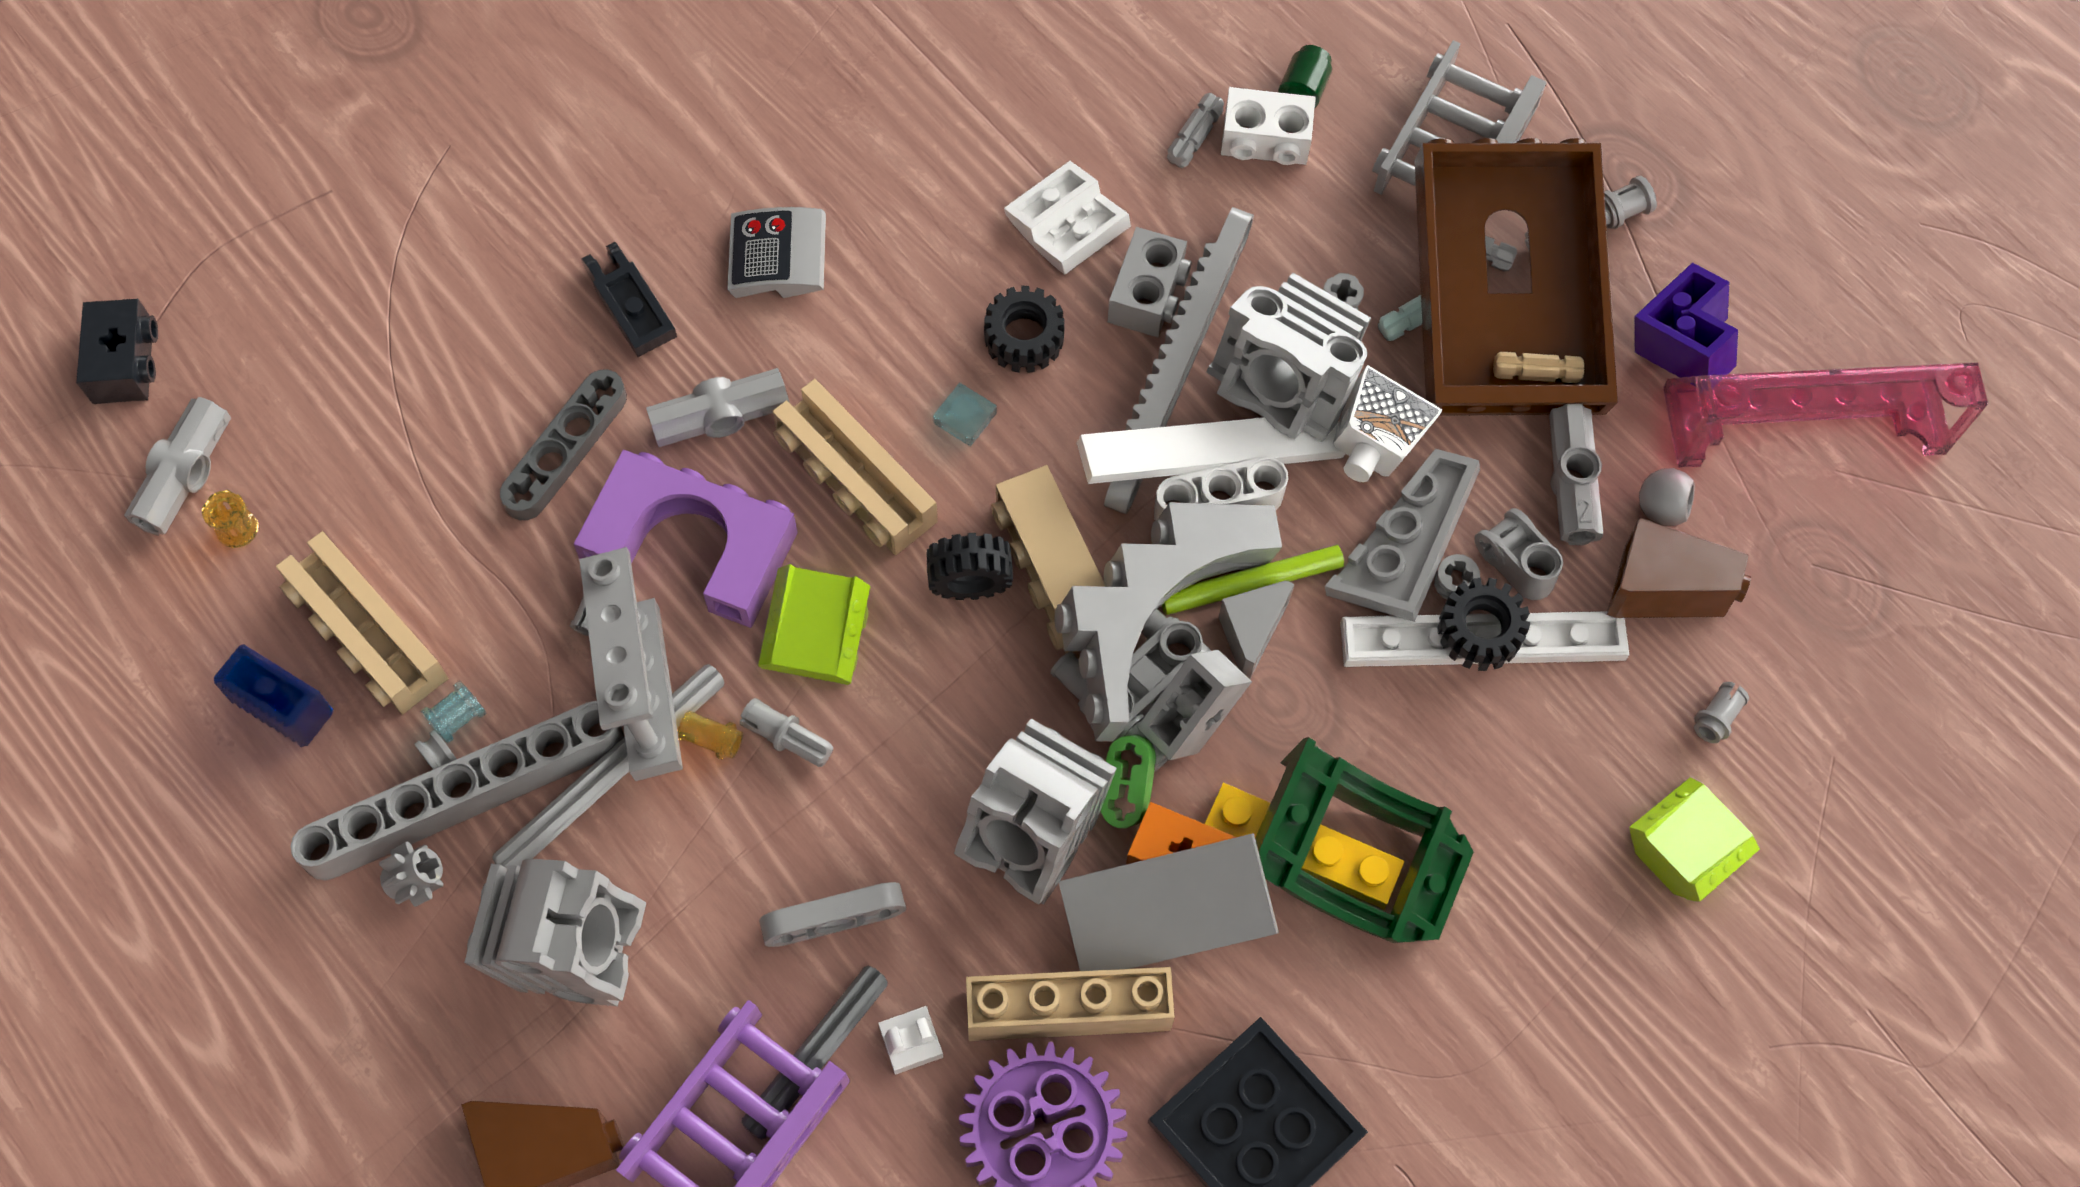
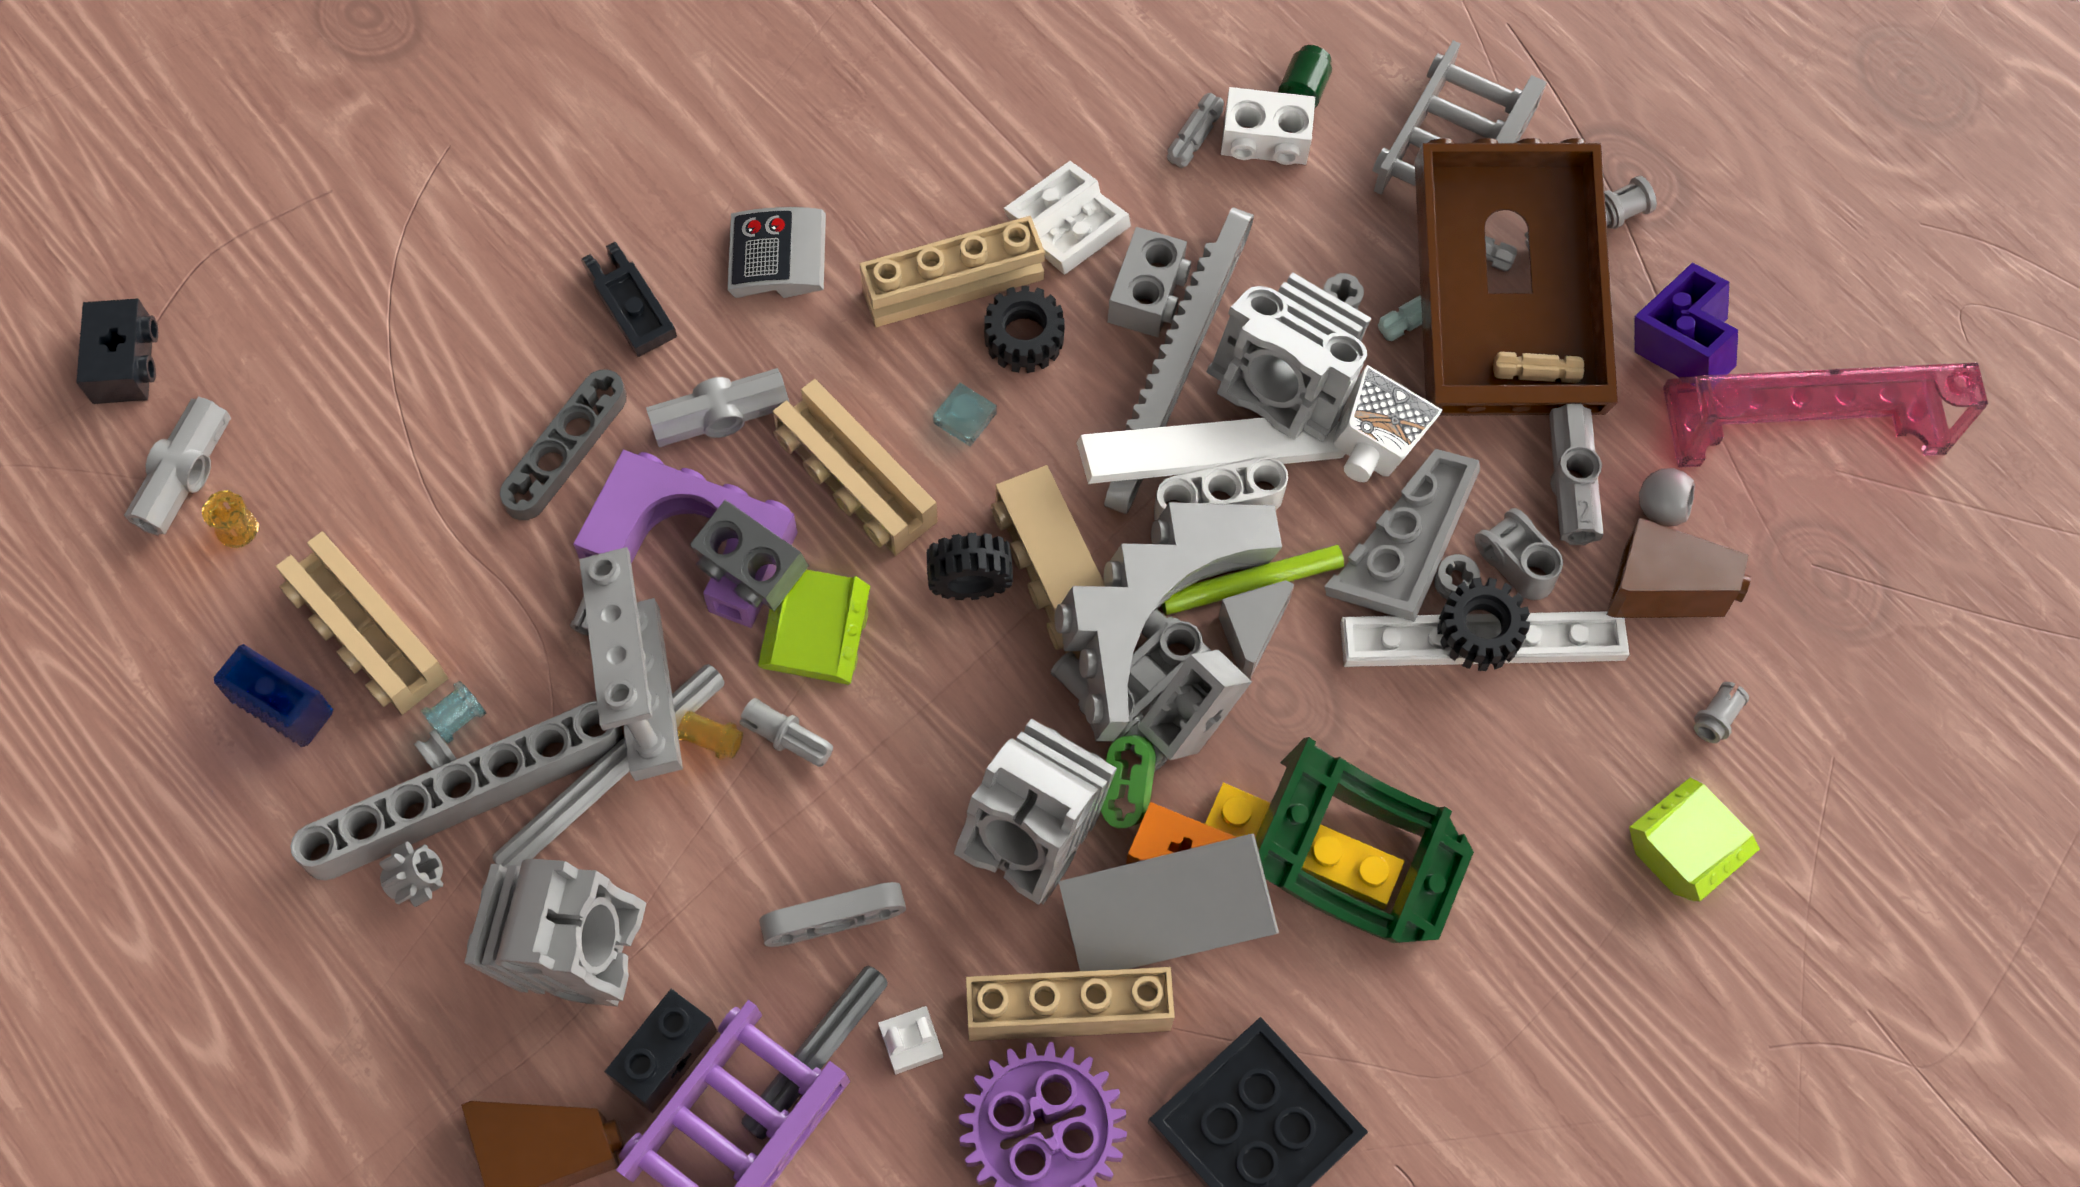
(661, 1050): none -> black brick
(755, 548): none -> dark grey brick
(952, 271): none -> tan brick

